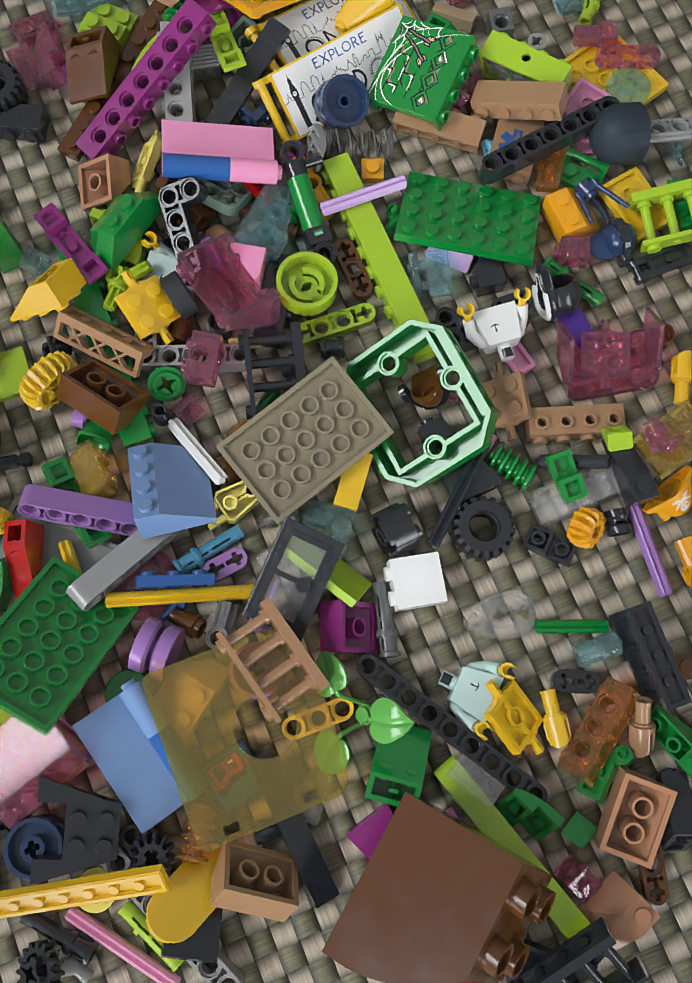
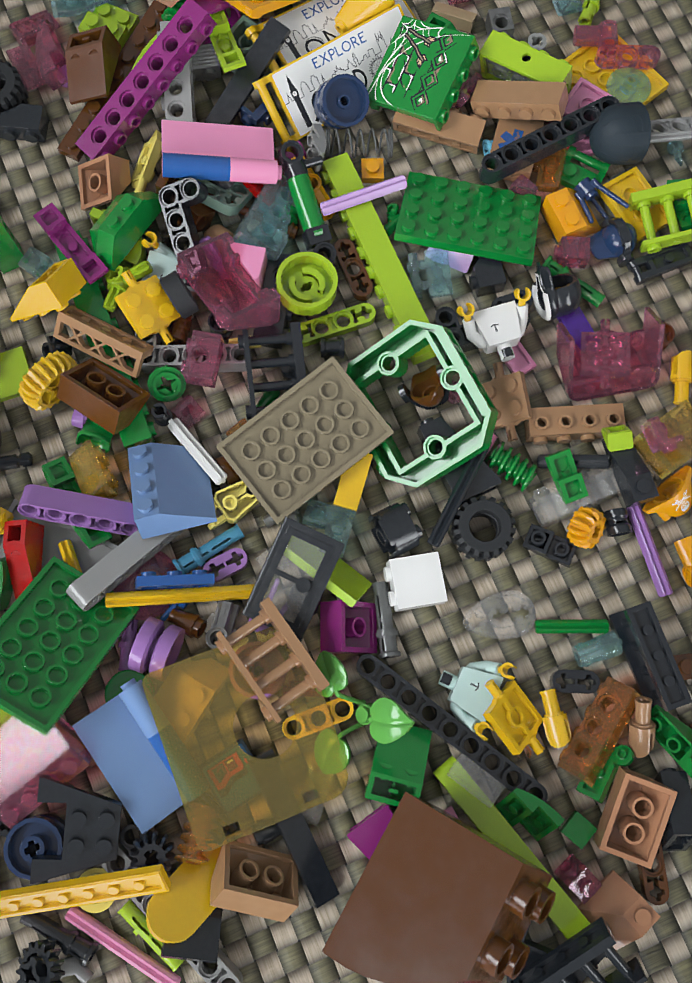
(126, 644): none -> medium lavender pin
(523, 186): none -> clear pink slope

